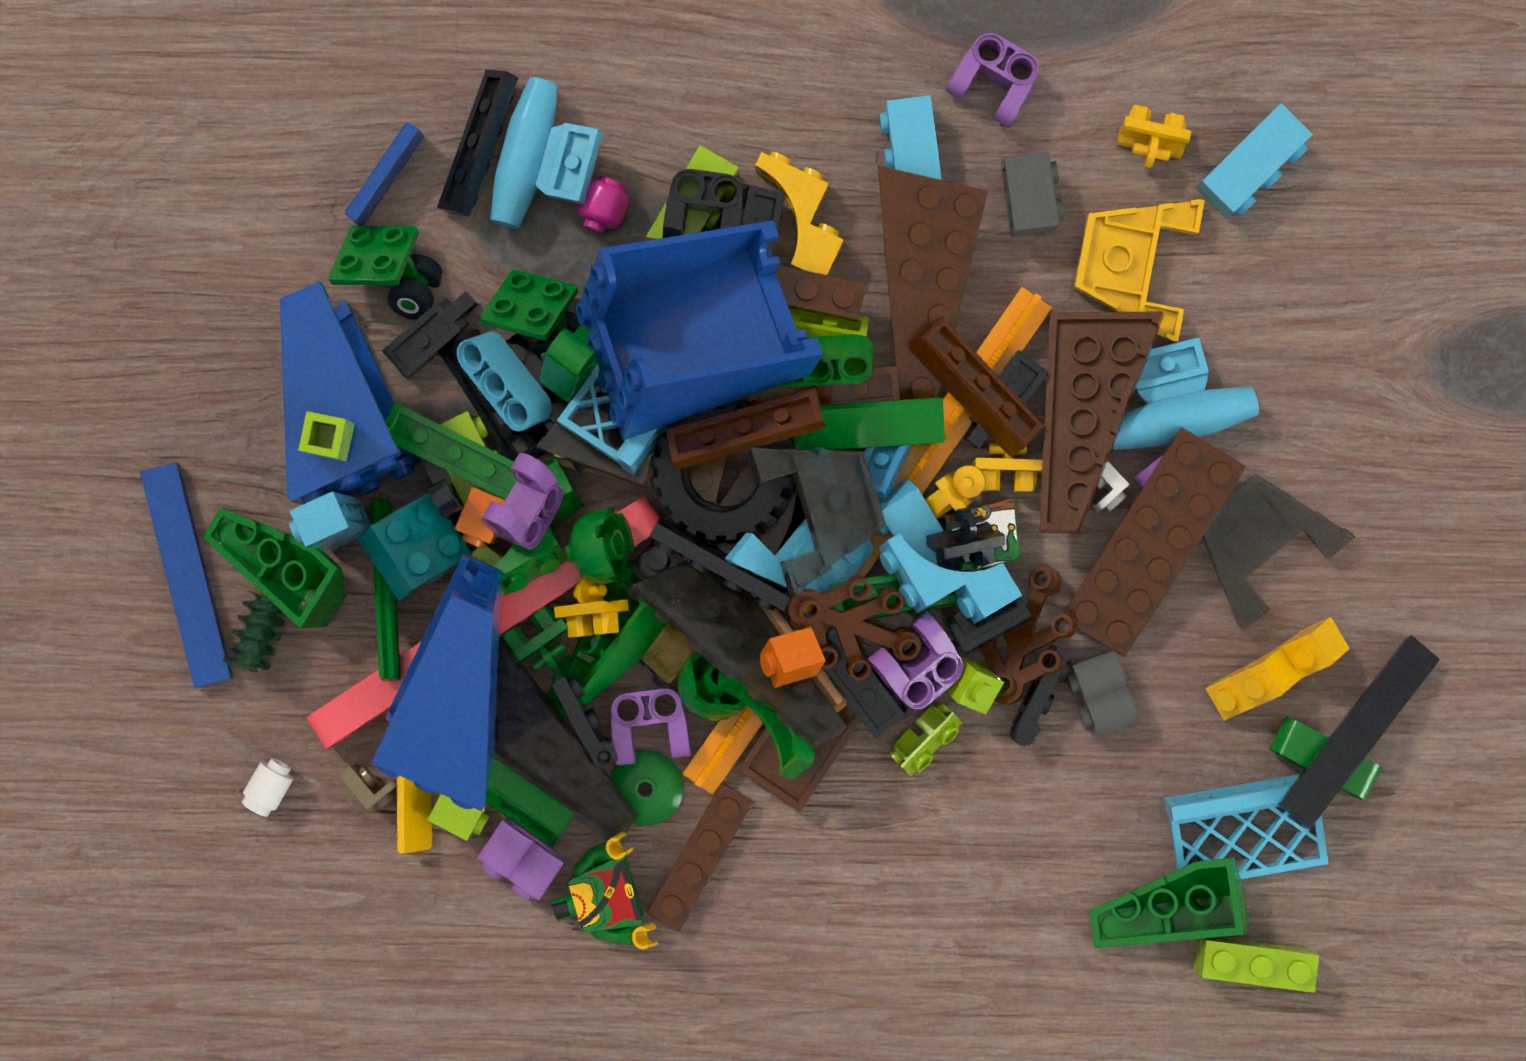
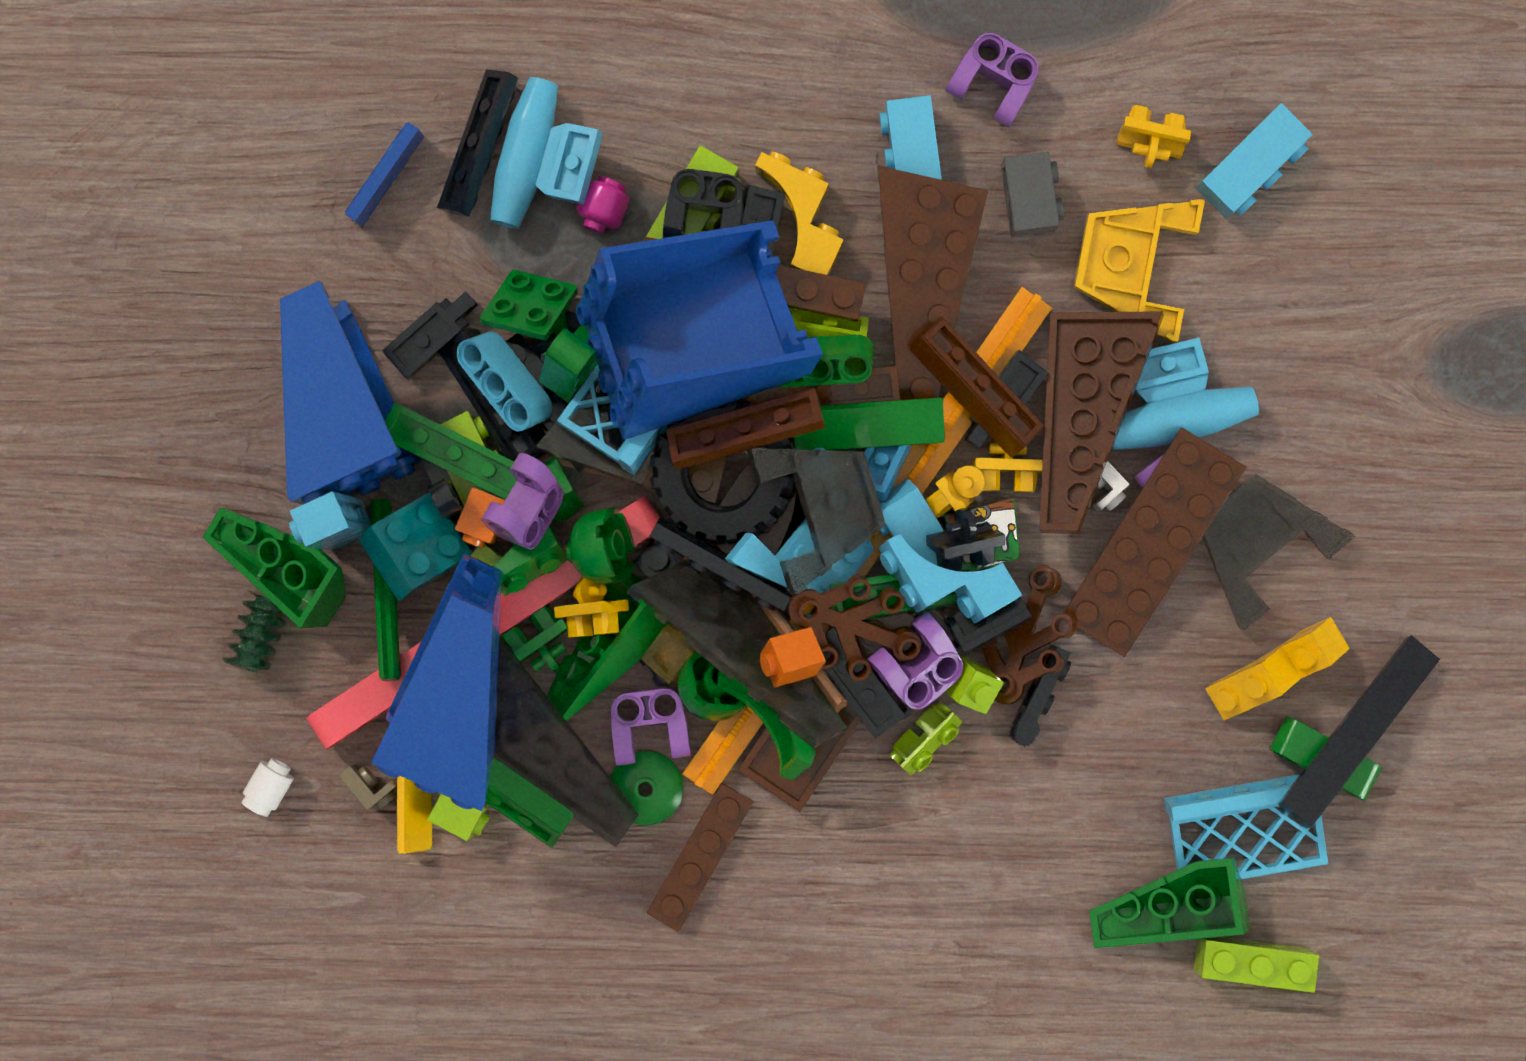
(186, 574): blue tile -> none
(326, 436): lime brick -> none
(384, 258): green plate -> none
(521, 859): medium lavender brick -> none
(584, 721): black hinge -> none
(606, 897): torso -> none
(1102, 693): dark grey brick -> none

